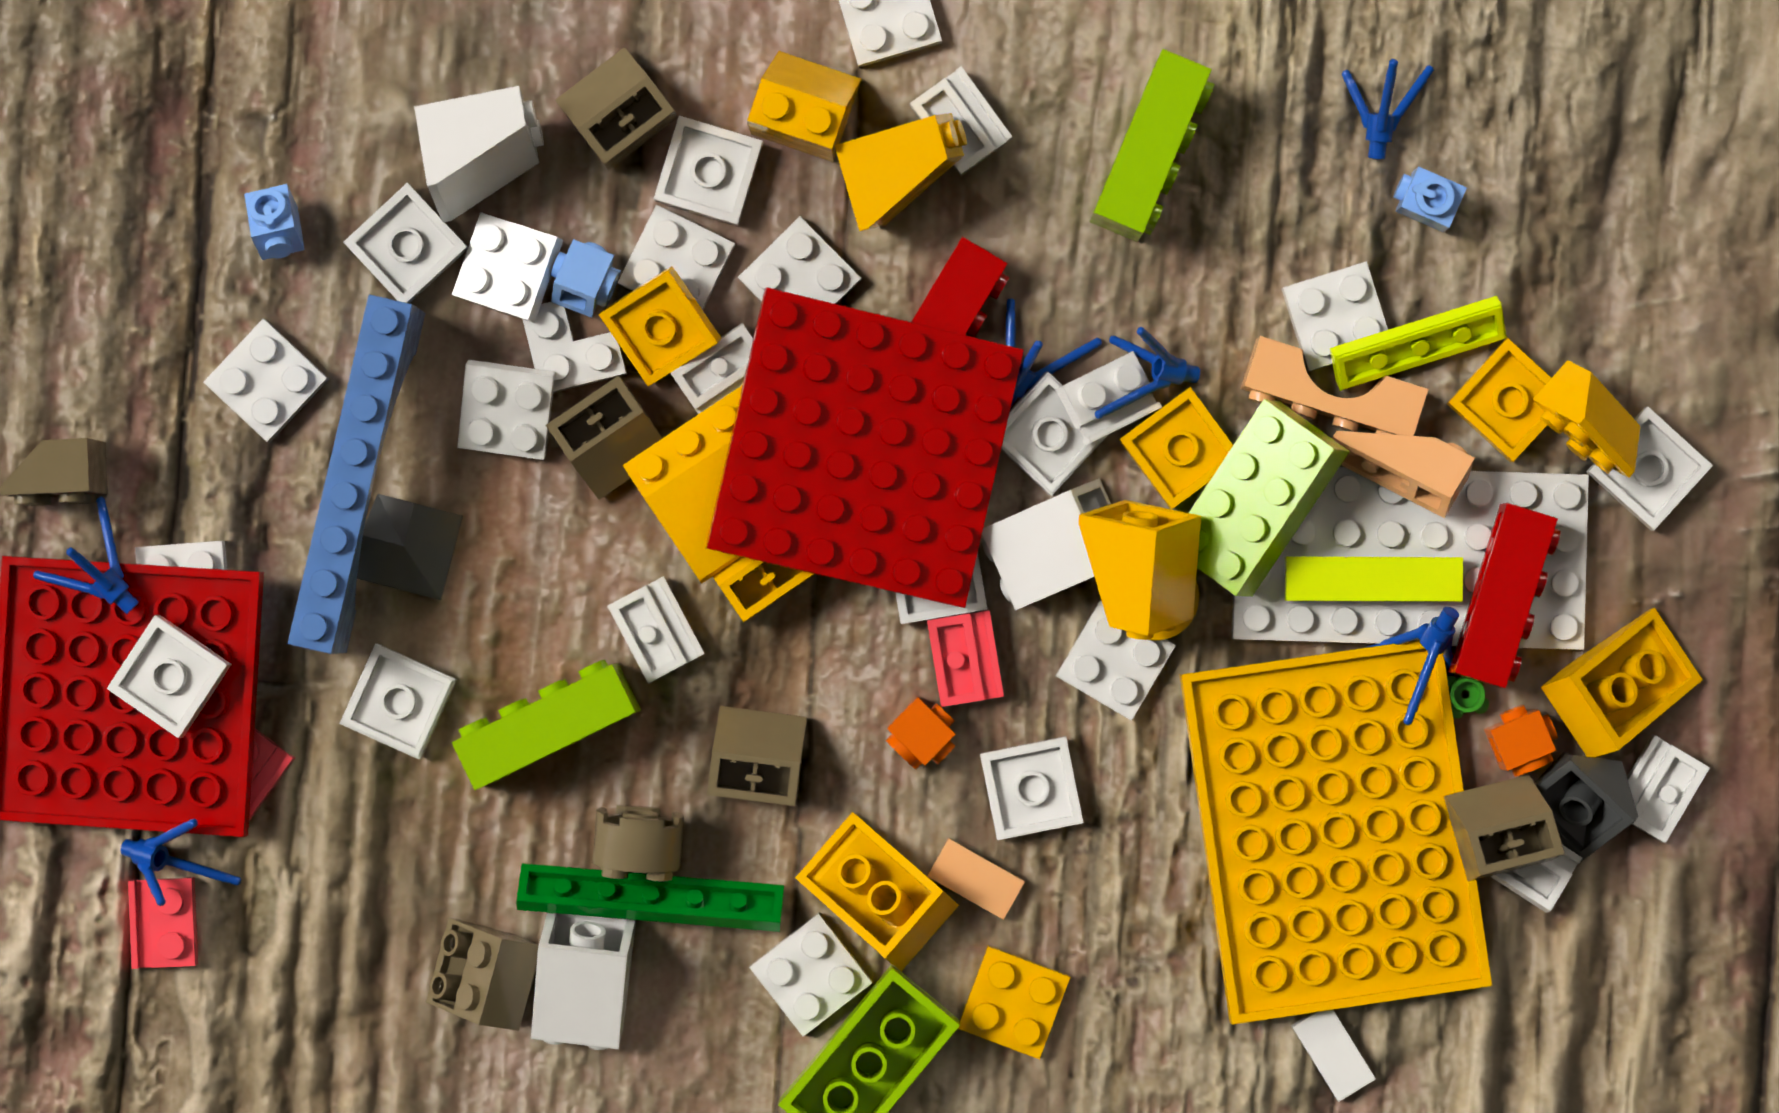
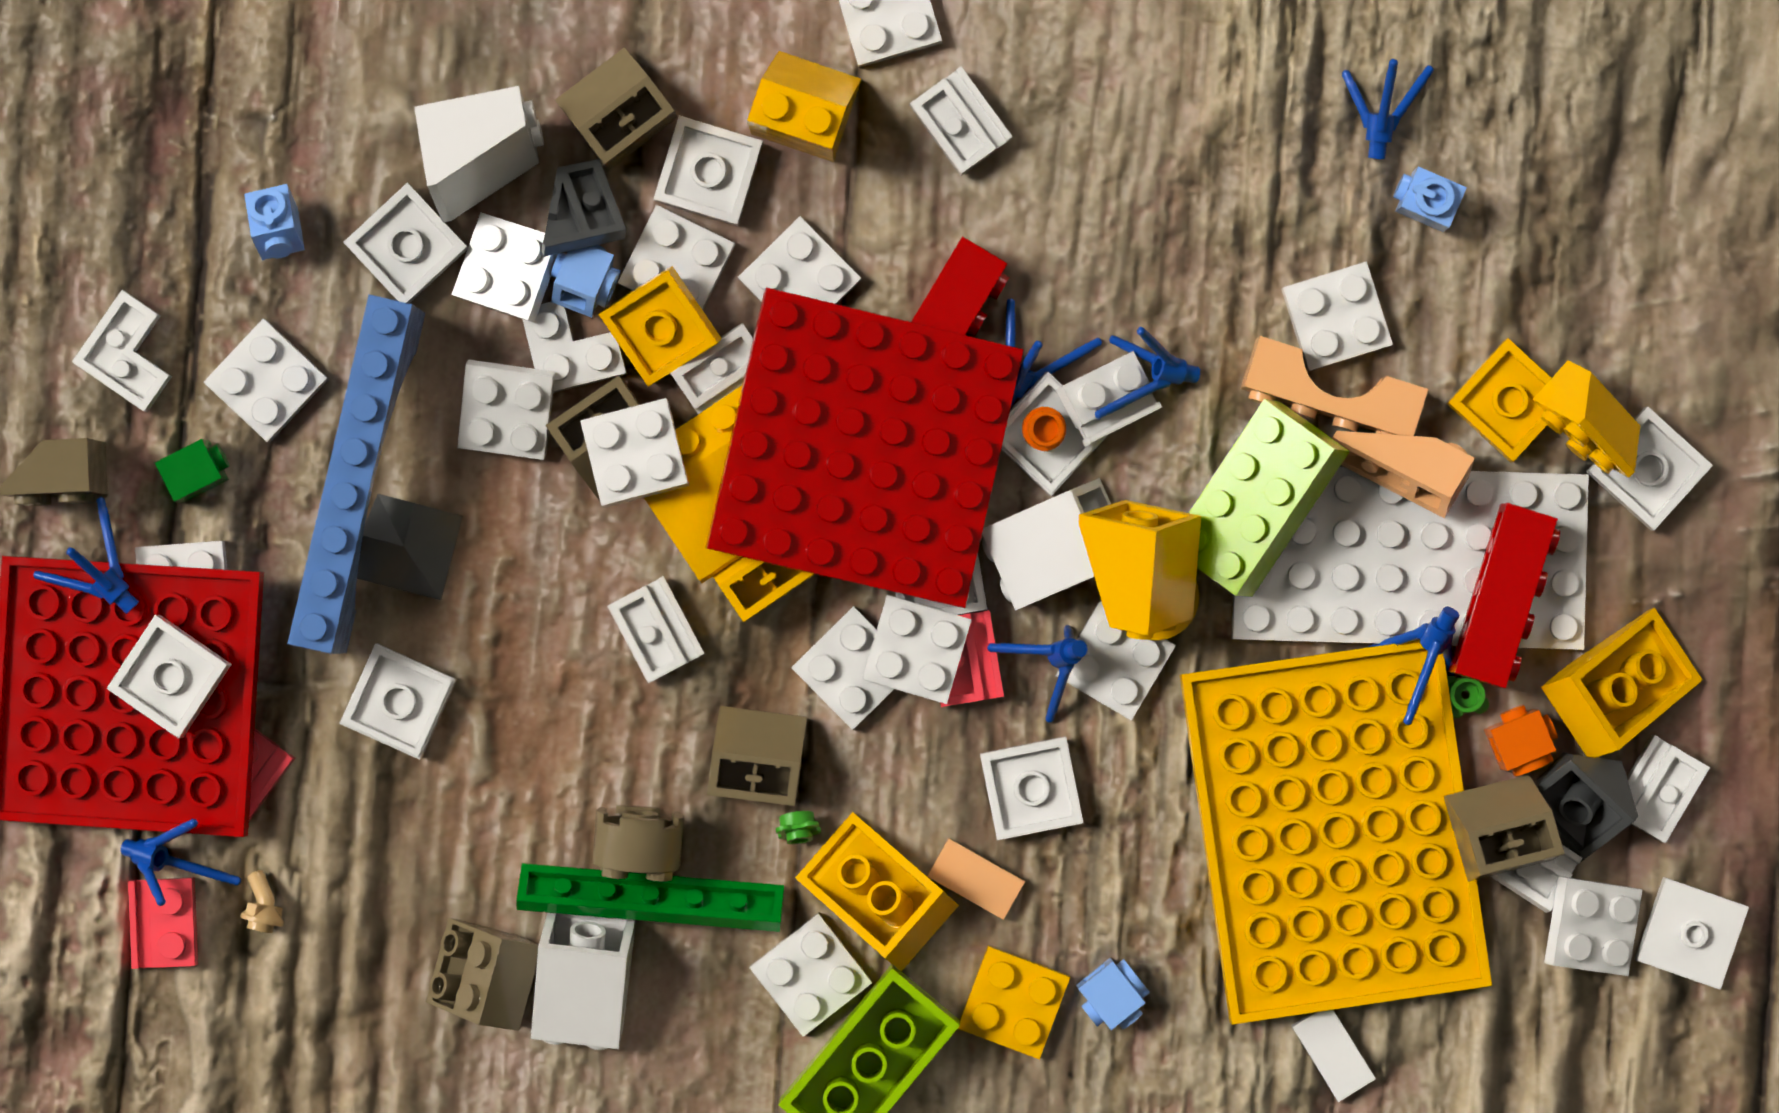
(113, 356): none -> white plate
(193, 470): none -> green brick
(263, 914): none -> tan plate
(545, 726): lime brick -> none
(581, 210): none -> dark grey wing
(634, 453): none -> white plate
(798, 827): none -> bright green plate
(837, 667): none -> white plate
(897, 165): yellow slope -> none
(916, 649): none -> white plate
(922, 734): orange brick -> none
(1044, 428): none -> orange plate
(1060, 654): none -> blue plant
(1113, 994): none -> light blue brick
(1150, 146): lime brick -> none
(1178, 447): yellow plate -> none
(1374, 579): neon yellow tile -> none
(1418, 343): neon yellow tile -> none
(1593, 926): none -> white plate
(1691, 933): none -> white plate

